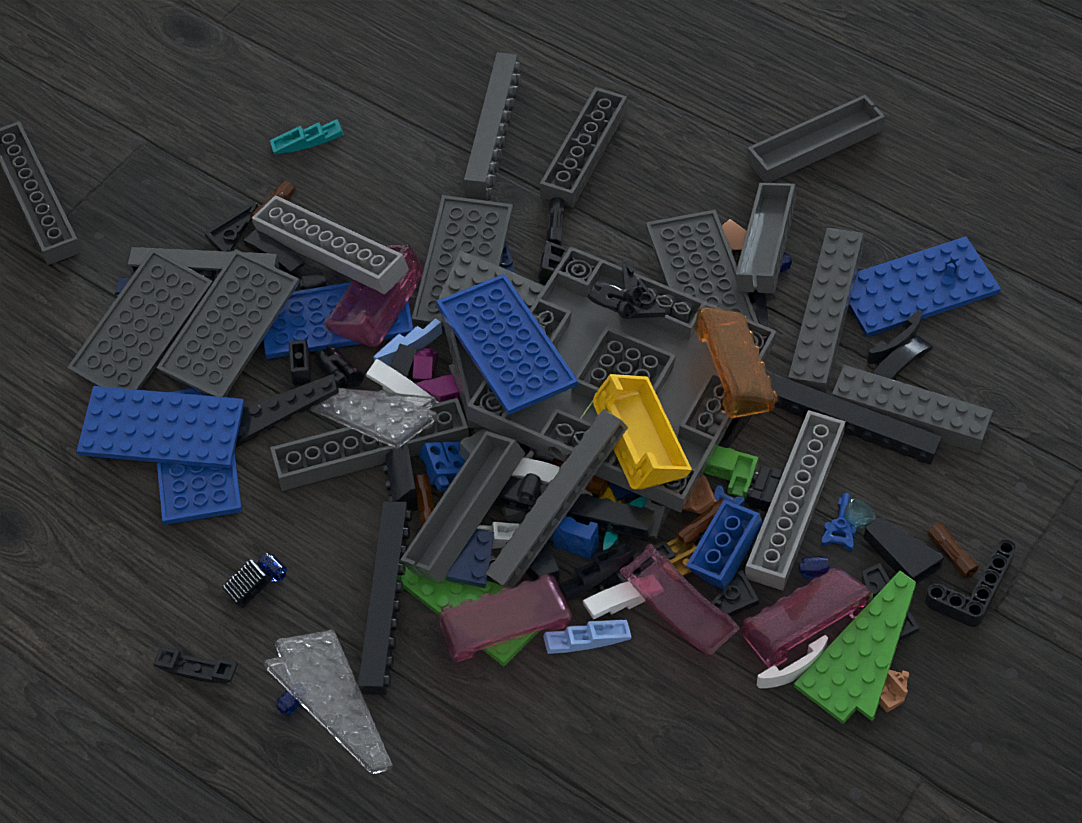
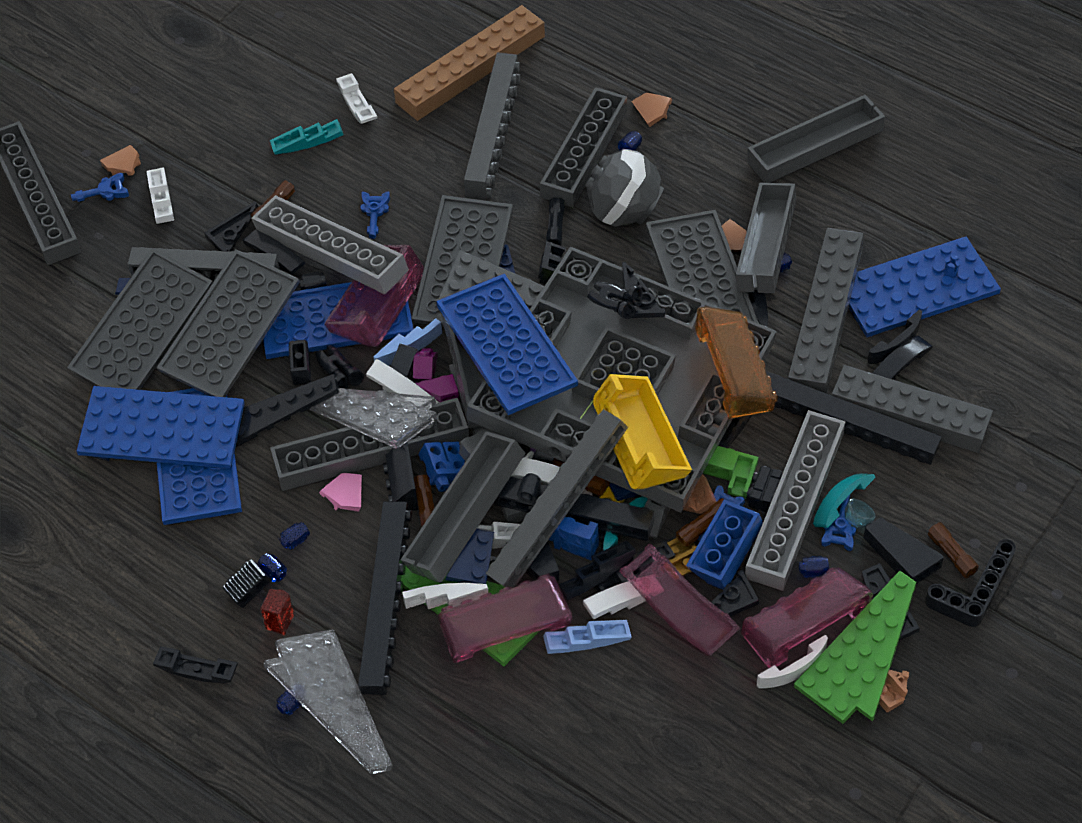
(104, 189): none -> blue piece
(122, 161): none -> nougat slope
(160, 195): none -> white slope
(277, 611): none -> clear red piece
(294, 535): none -> clear blue brick
(344, 491): none -> bright pink slope
(355, 99): none -> white slope
(374, 207): none -> blue piece
(444, 593): none -> white slope
(468, 62): none -> medium nougat brick
(624, 188): none -> dark grey rock
(630, 141): none -> clear blue brick
(652, 107): none -> nougat slope
(827, 511): none -> teal slope

